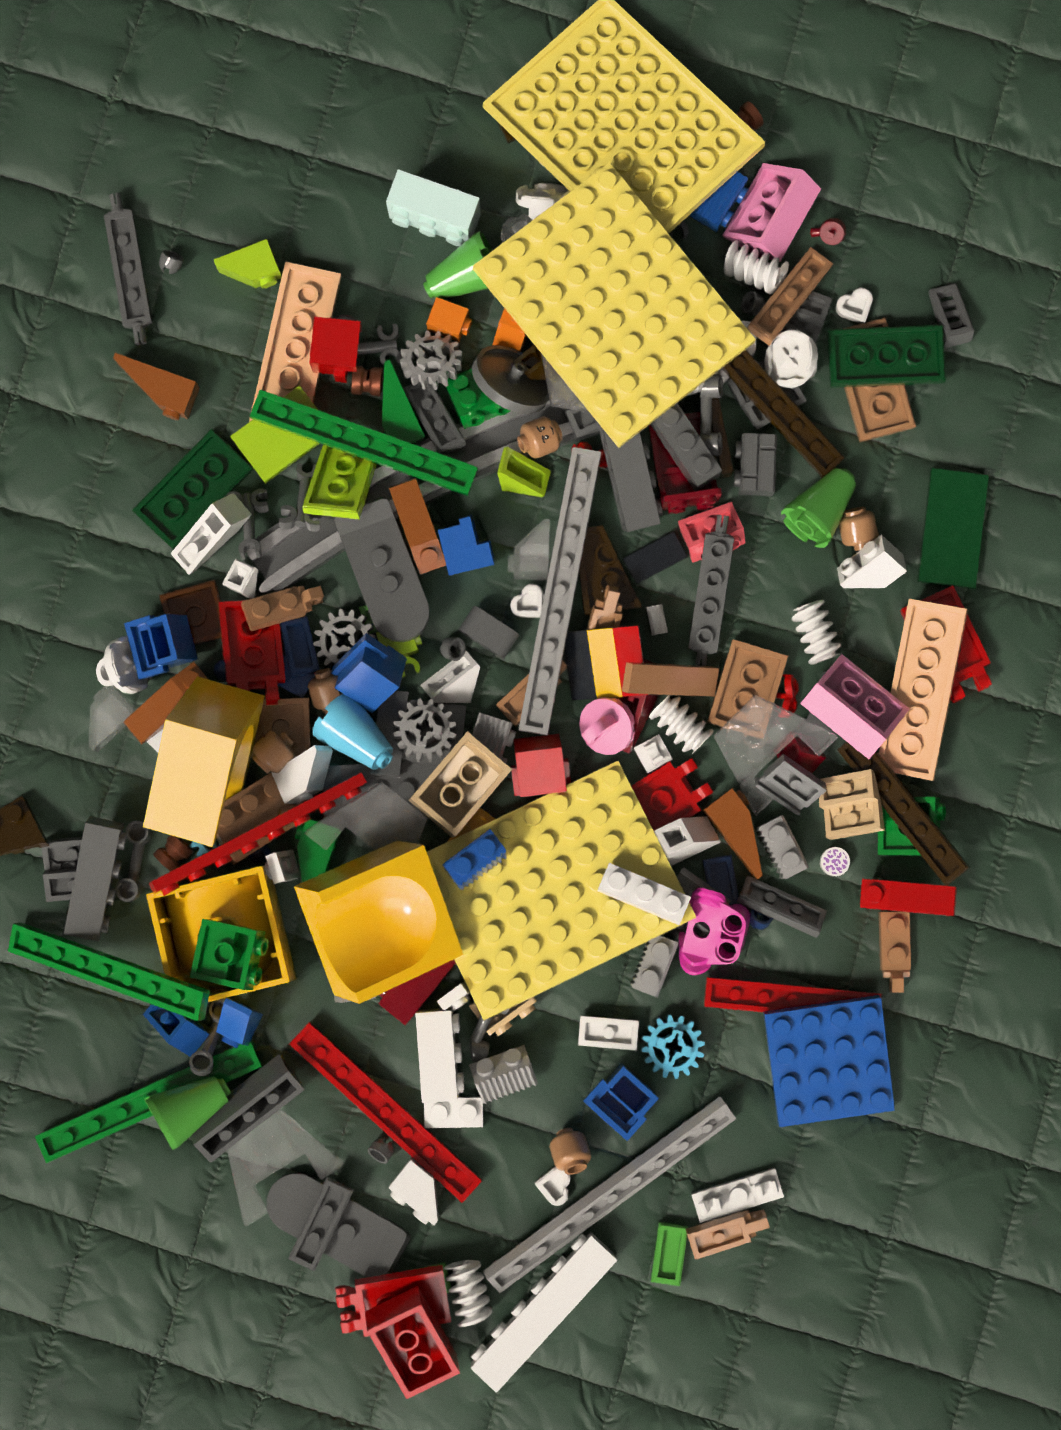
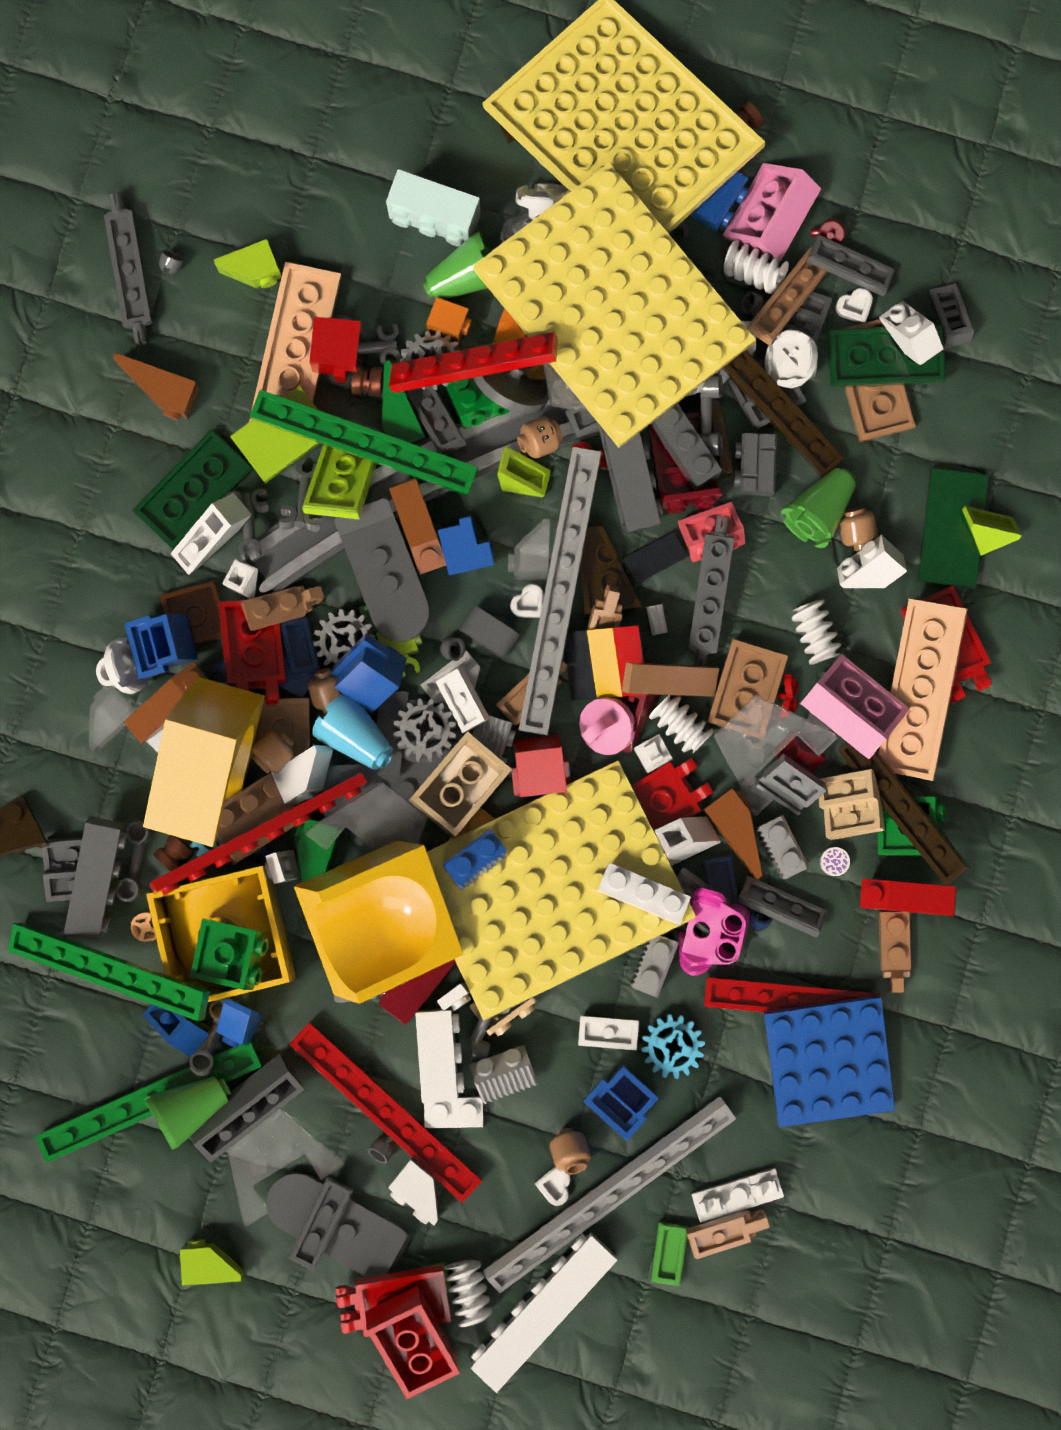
(141, 925): none -> light nougat wheel
(207, 1264): none -> lime slope
(462, 700): none -> white plate
(474, 362): none -> red plate
(850, 265): none -> dark grey tile
(912, 332): none -> white slope
(991, 529): none -> lime slope

